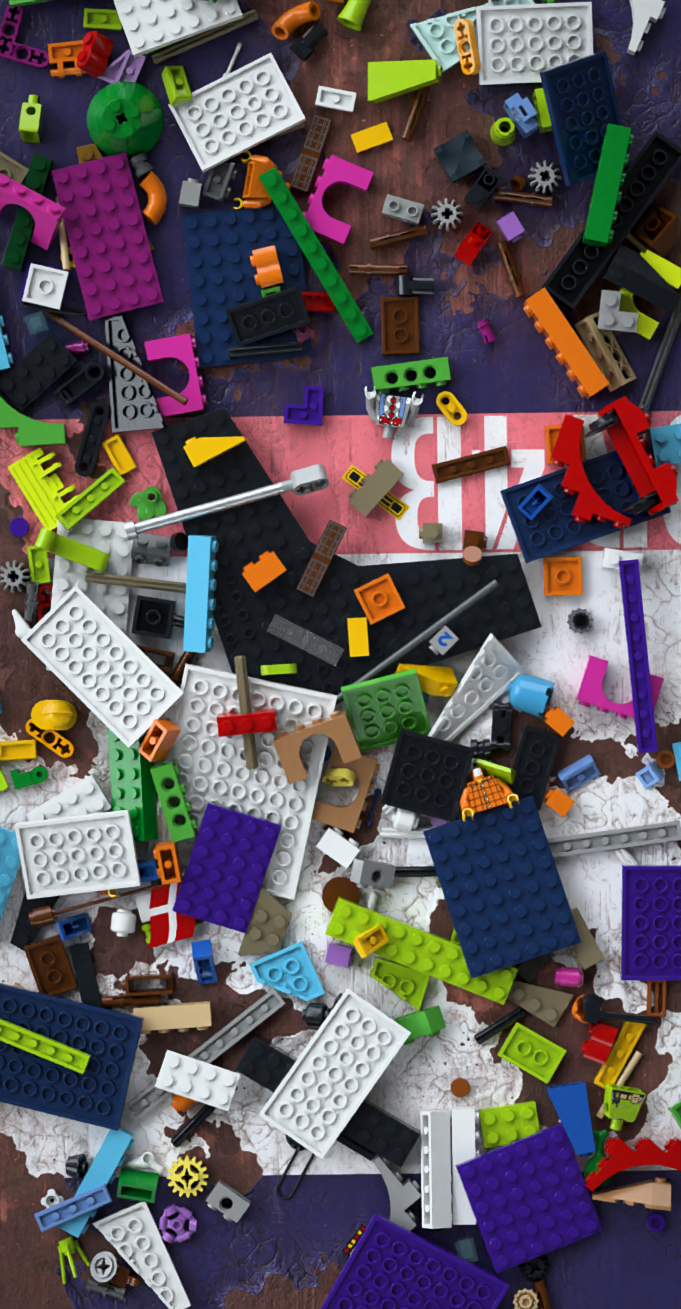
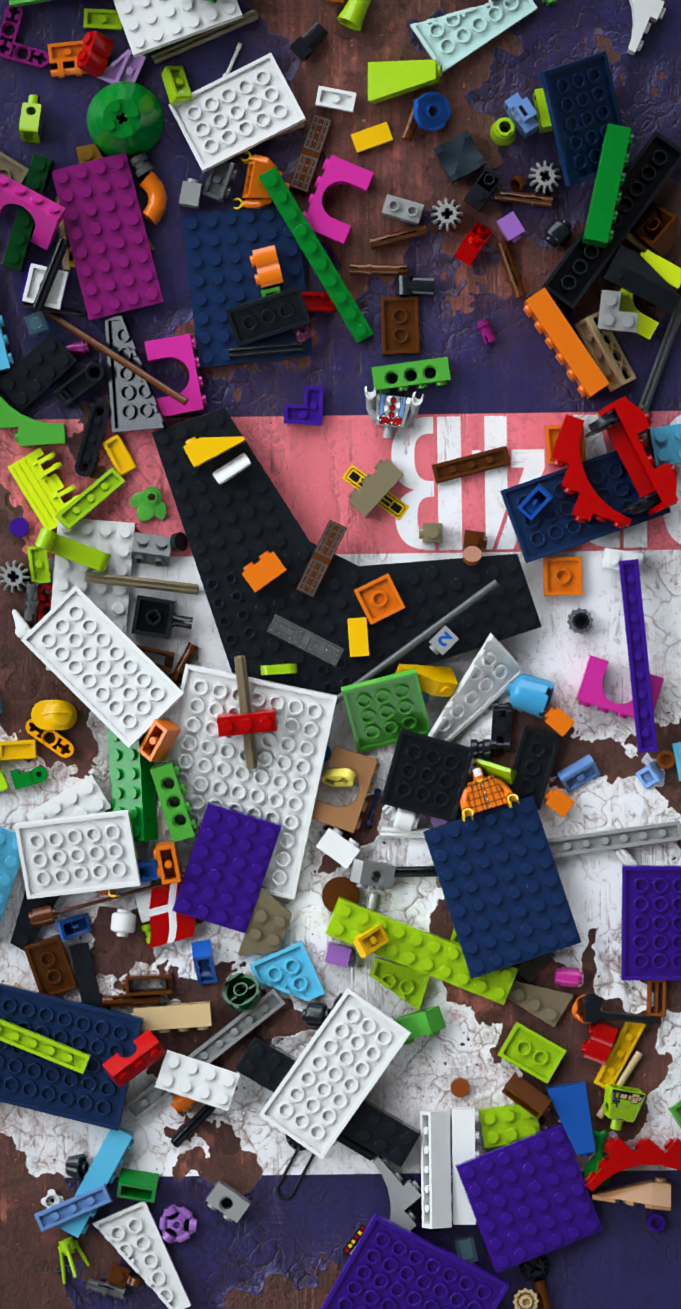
(50, 274): none -> black axle
(99, 1261): light grey gear -> none
(123, 1070): none -> red arch
(145, 1161): white animal -> none
(196, 1175): light yellow gear -> none
(200, 593): medium azure brick -> none
(232, 468): none -> white slope
(242, 992): none -> dark green cylinder
(294, 18): orange cylinder -> none
(301, 482): flat silver piece -> none
(336, 727): medium nougat arch -> none
(421, 111): none -> blue plate
(451, 408): yellow plate -> none
(473, 52): light orange beam -> none
(499, 1025): black axle -> none
(527, 1096): none -> reddish brown window
(531, 38): white plate -> none
(558, 232): none -> black head
(587, 951): dark tan brick -> none

